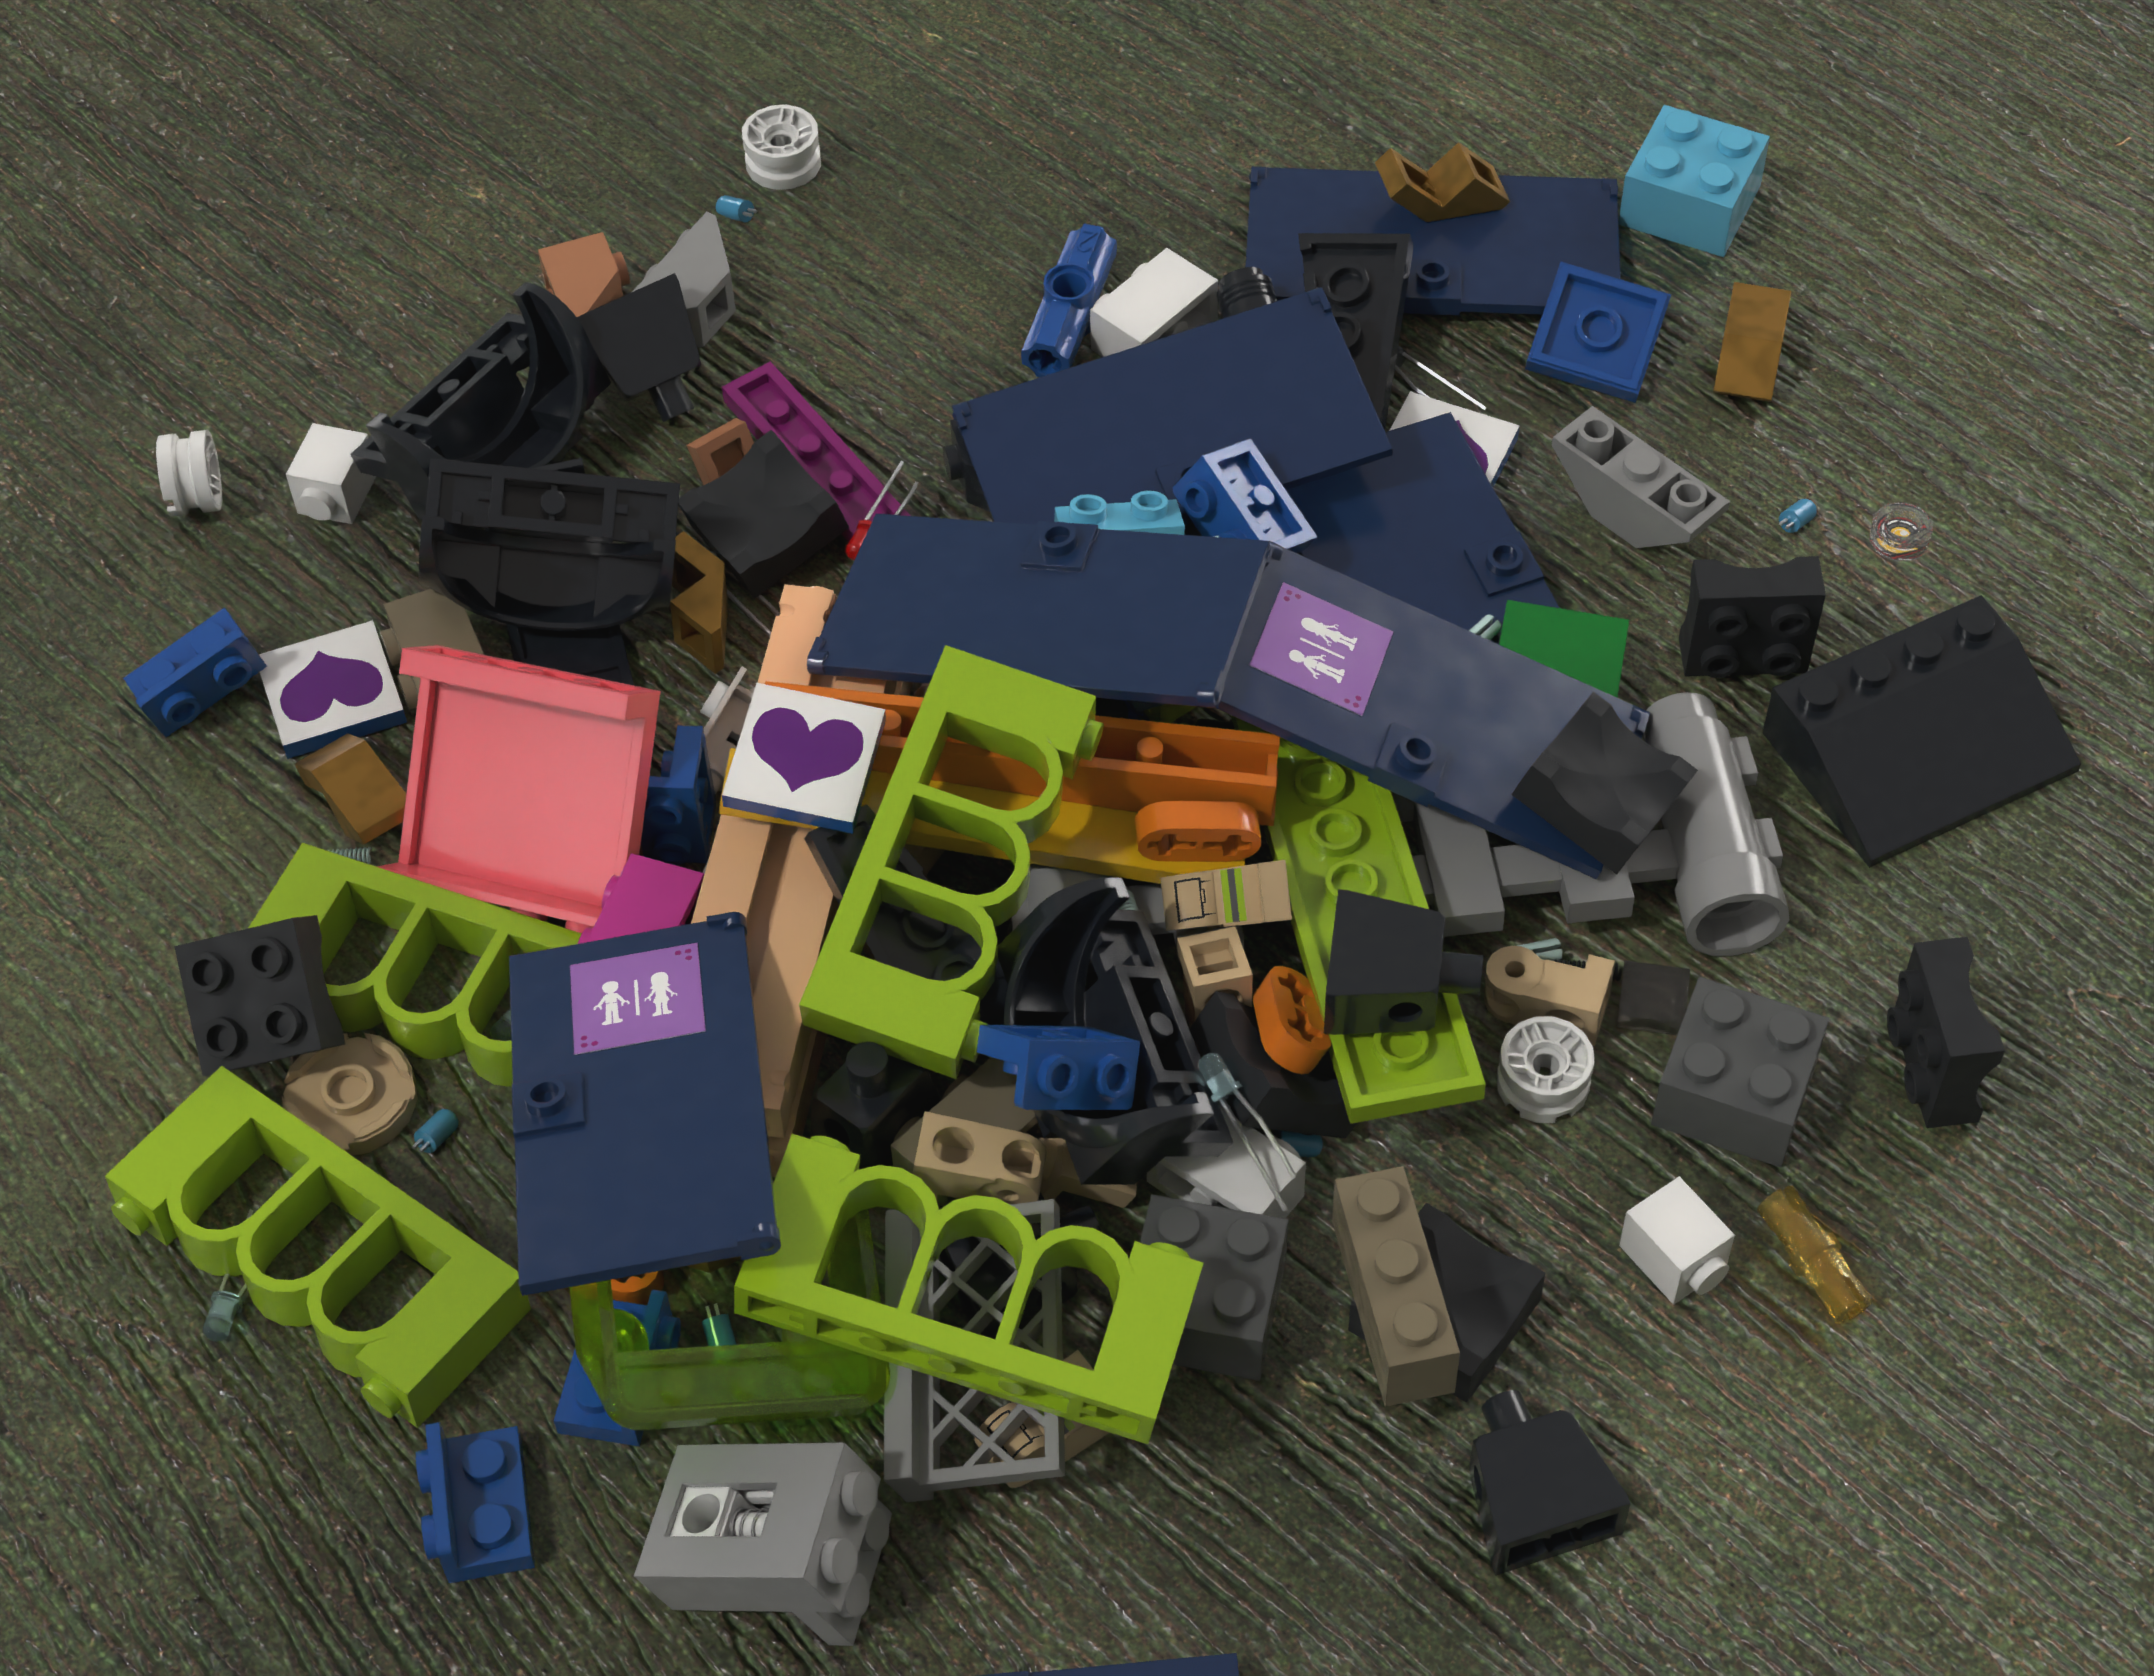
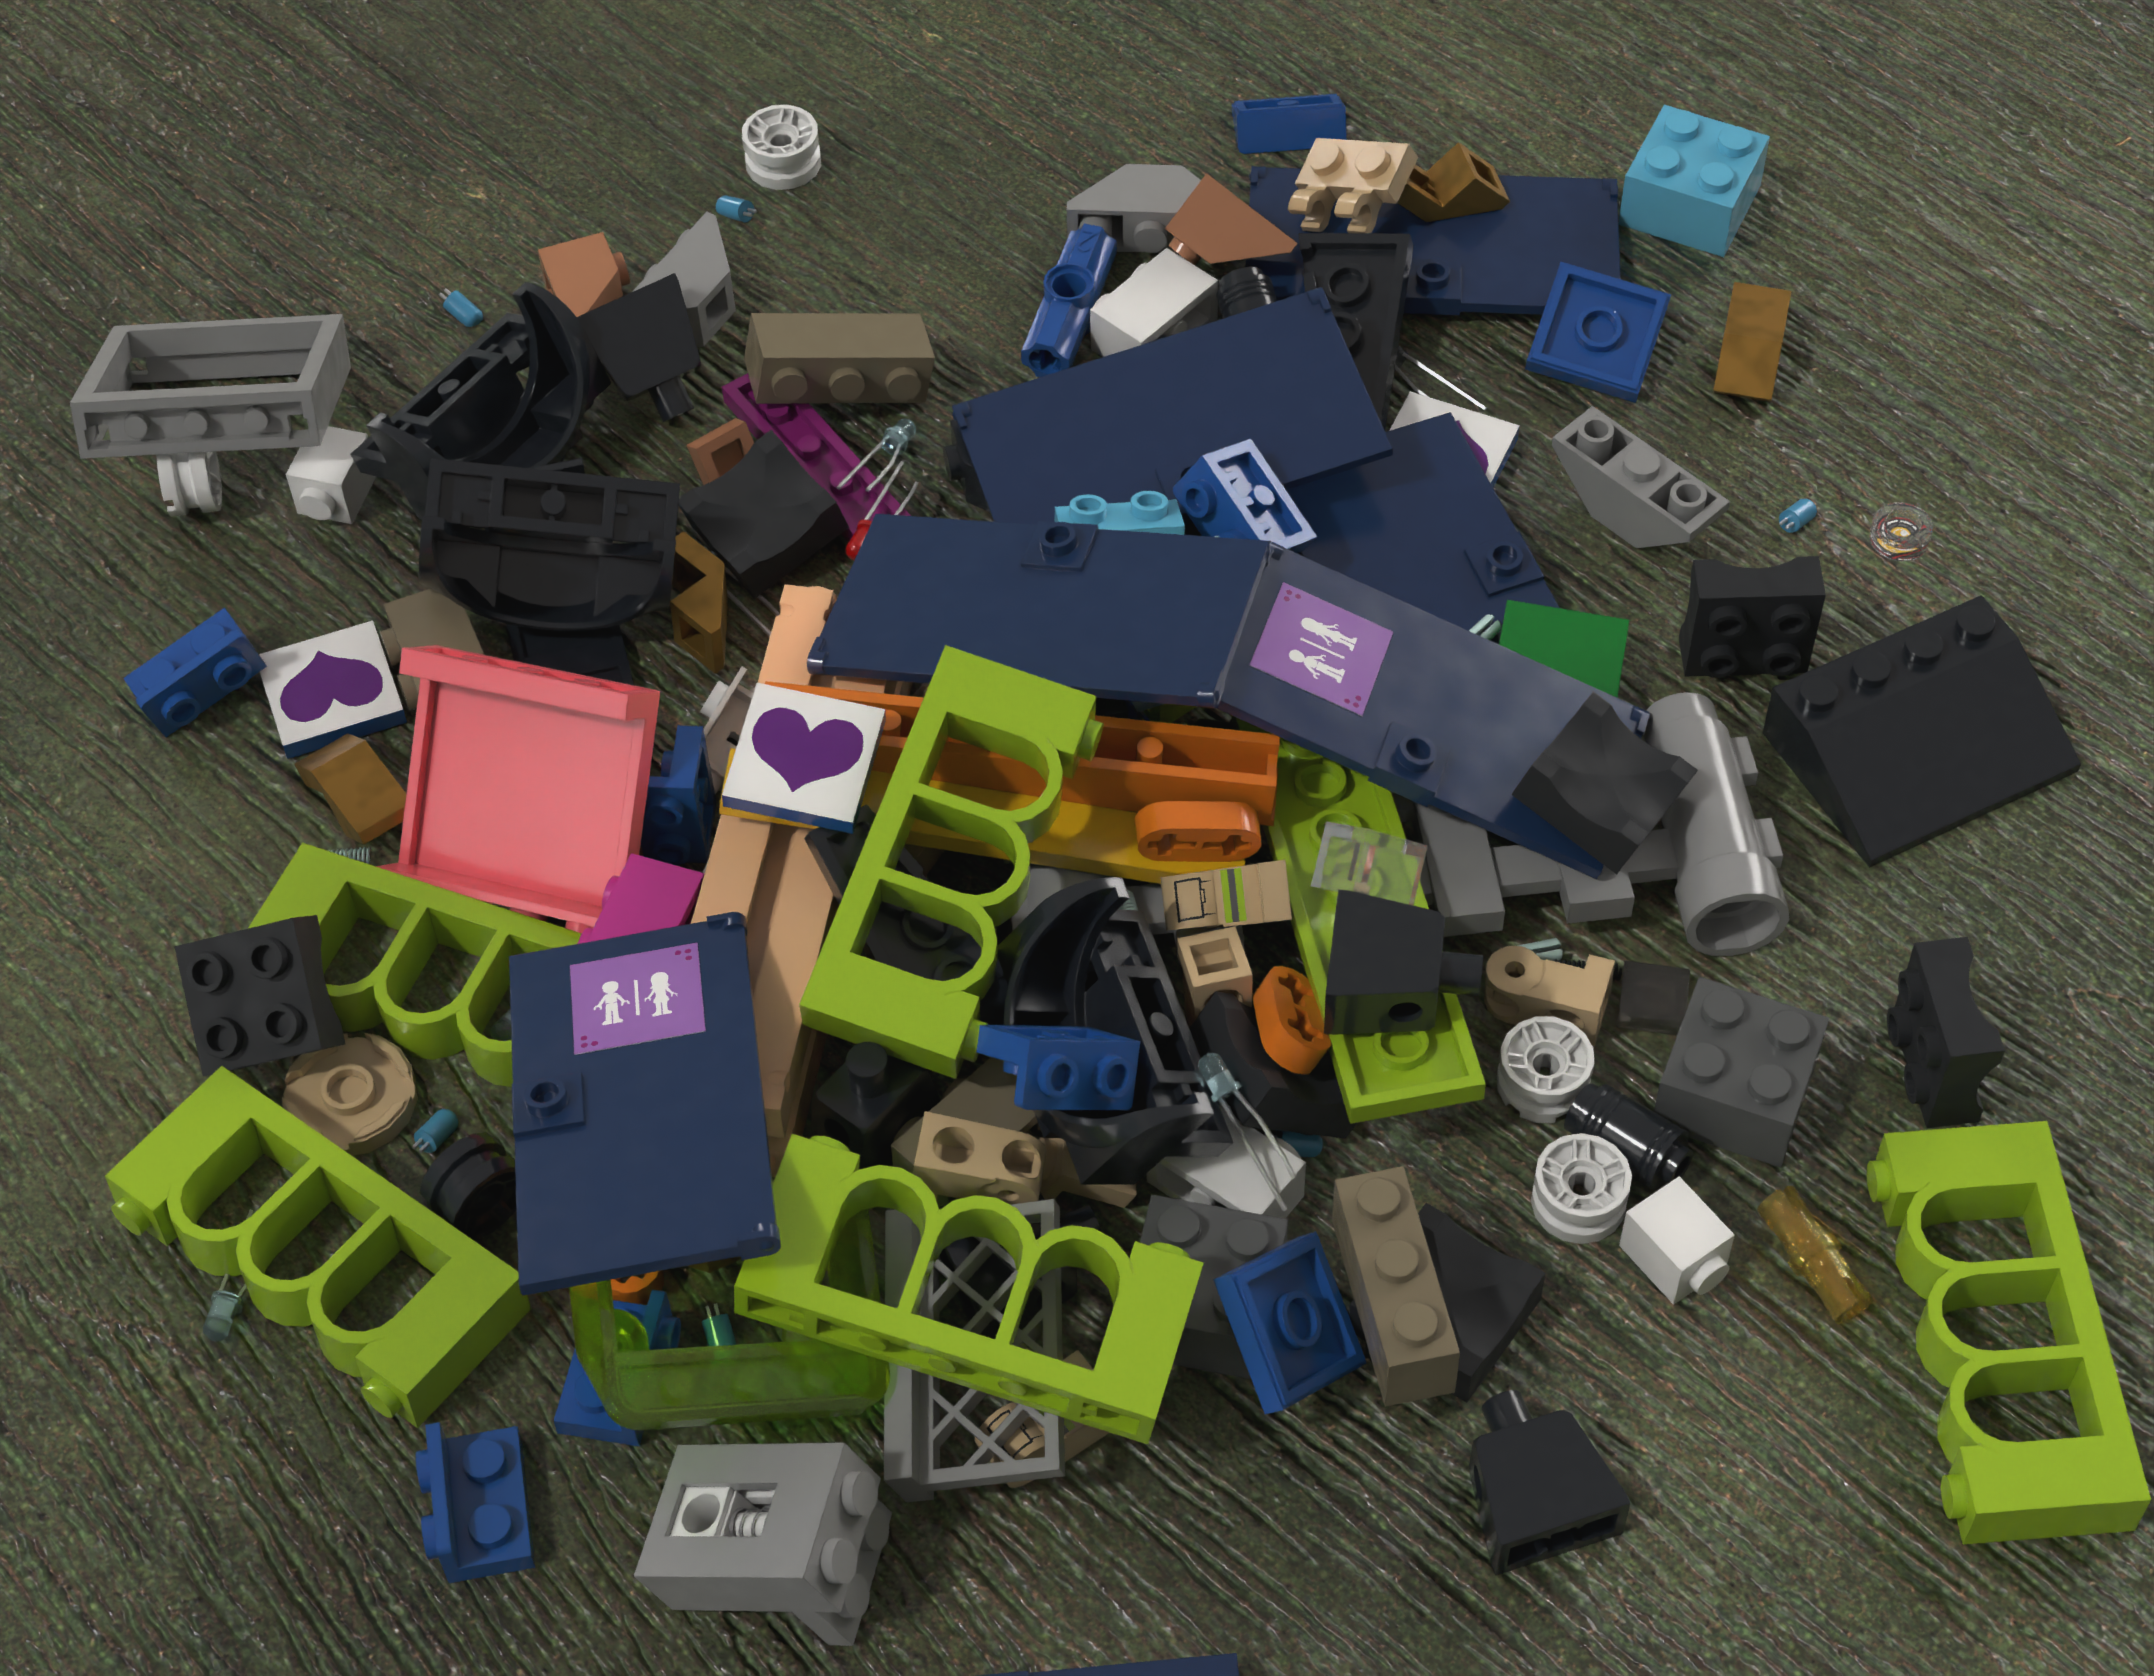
(216, 415): none -> light grey window
(461, 308): none -> dark azure piece
(472, 1185): none -> black wheel
(838, 358): none -> dark tan brick
(894, 442): none -> piece
(1134, 205): none -> light grey slope
(1223, 228): none -> nougat slope
(1287, 122): none -> blue slope
(1290, 1322): none -> blue tile
(1354, 173): none -> tan plate
(1368, 863): none -> clear panel
(1604, 1177): none -> white wheel
(1650, 1142): none -> black head
(1998, 1485): none -> lime fence

